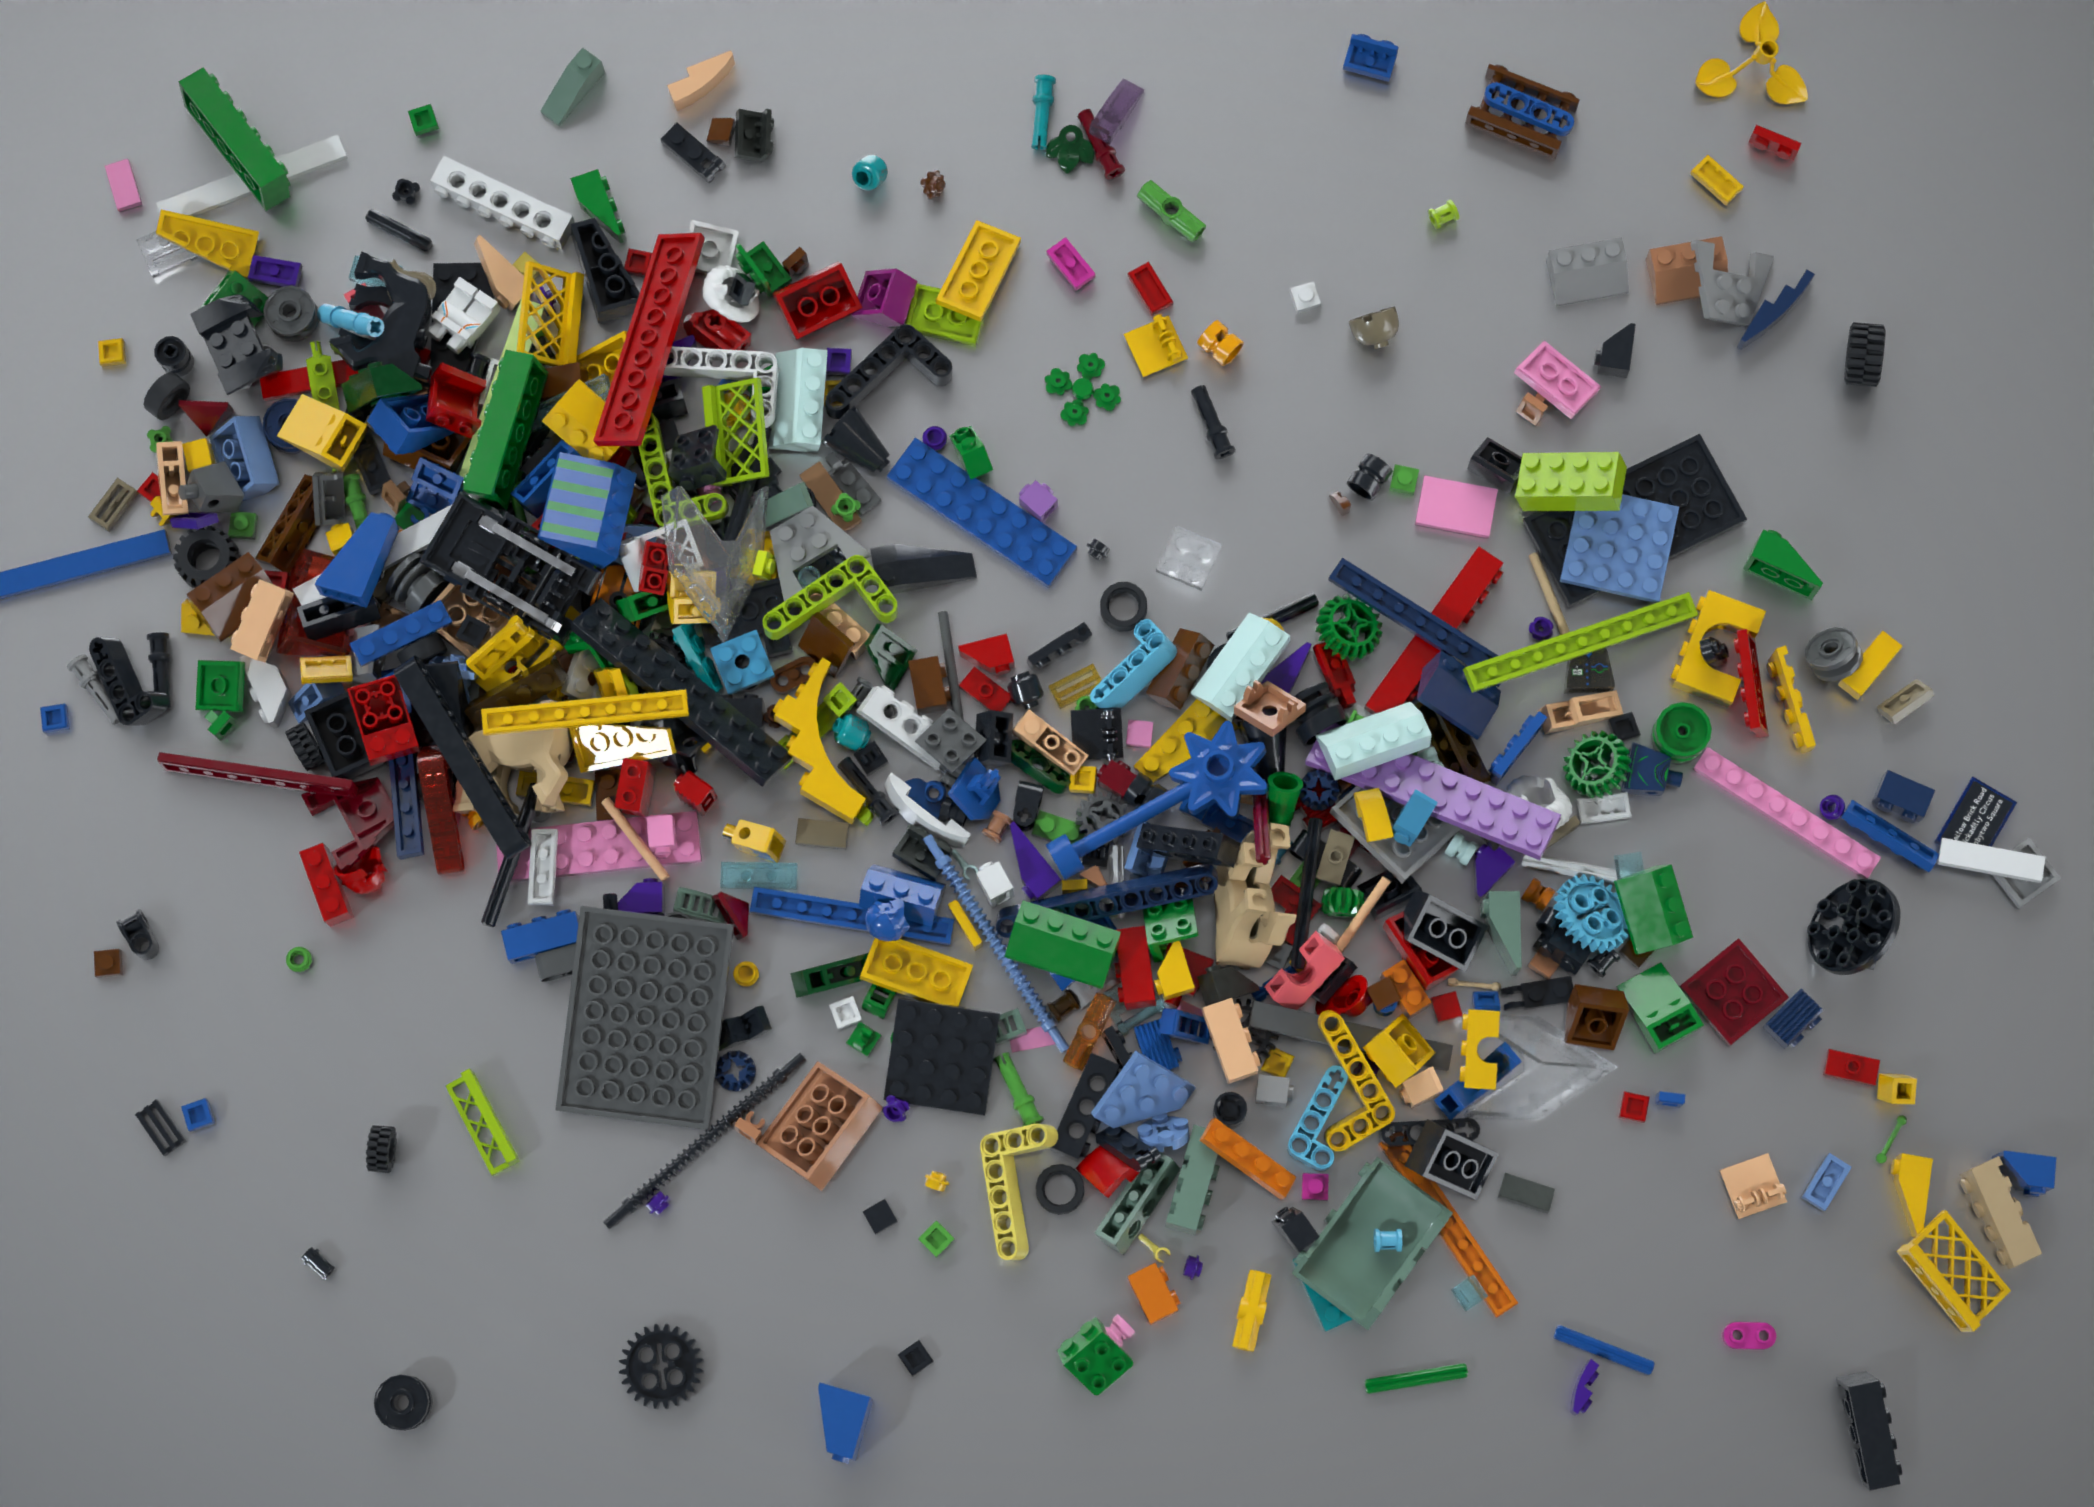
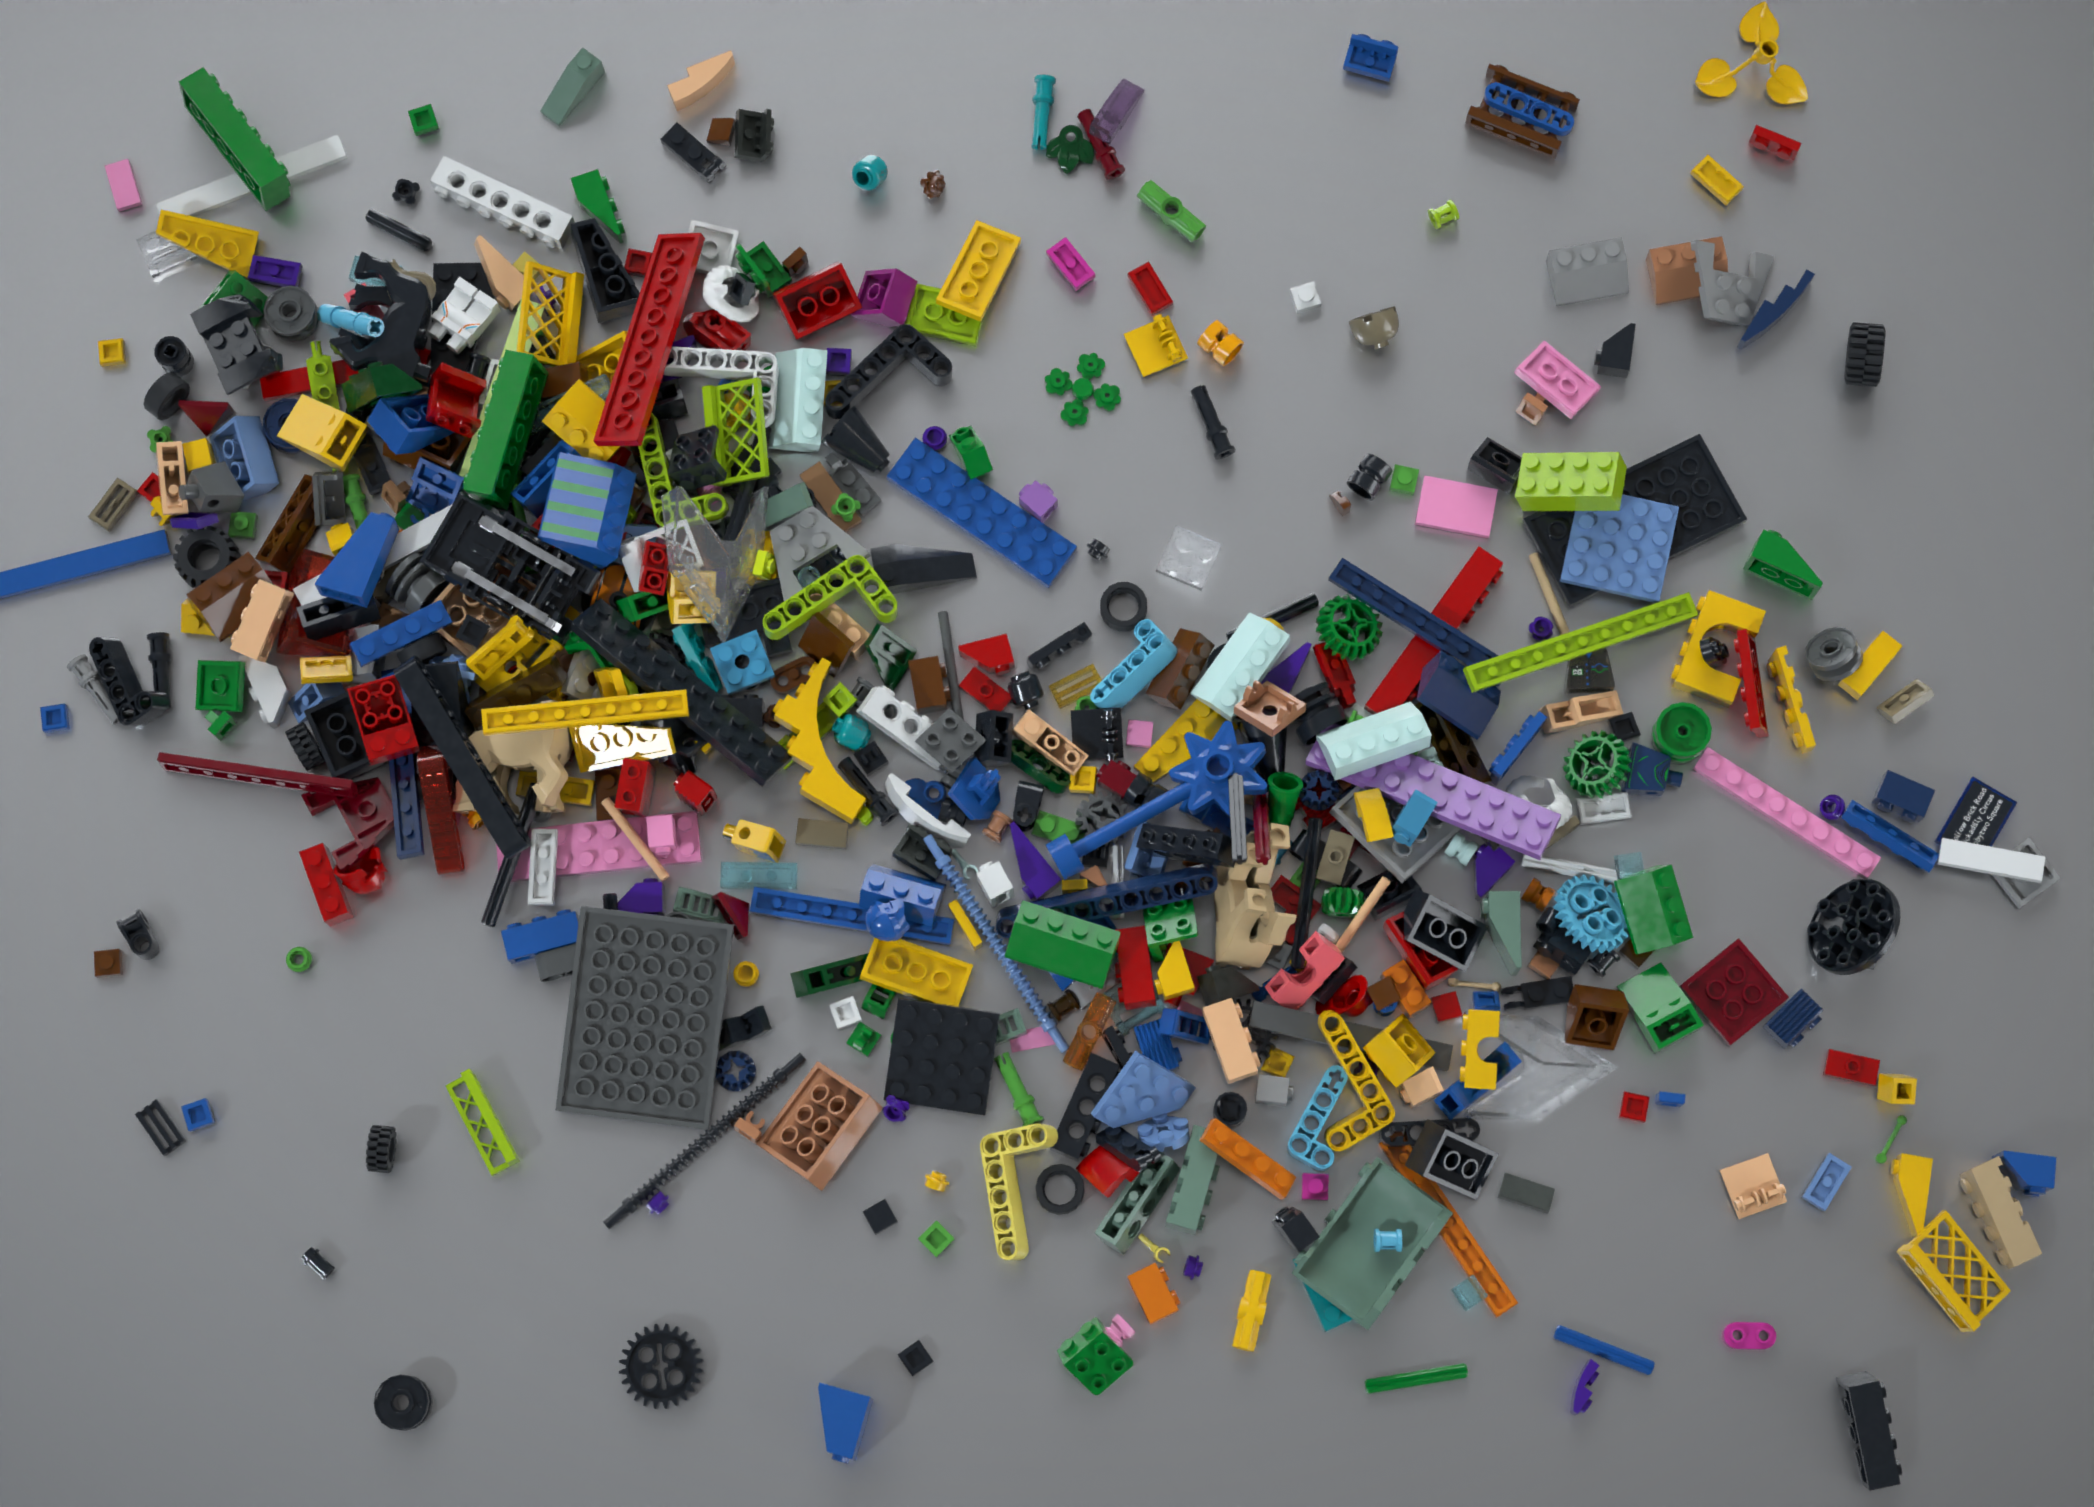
(1237, 818): none -> axle

